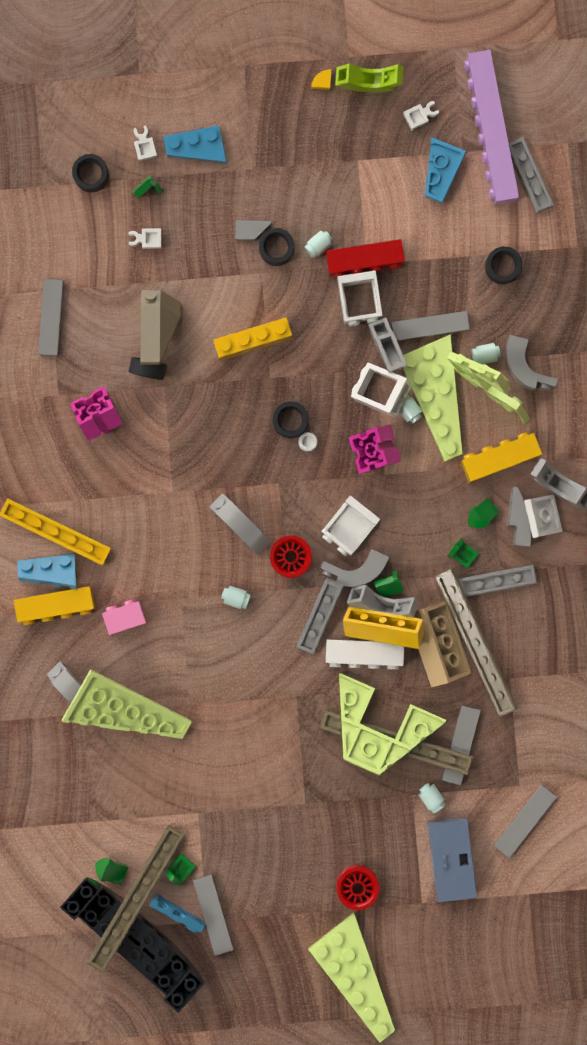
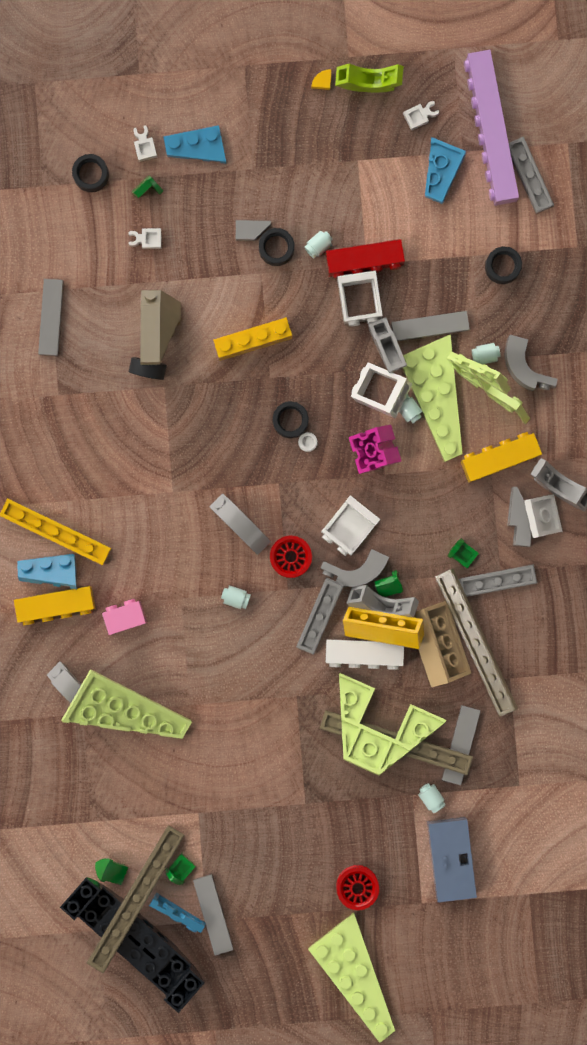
(96, 413): dark pink brick -> none
(482, 514): green tile -> none
(525, 821): light grey tile -> none

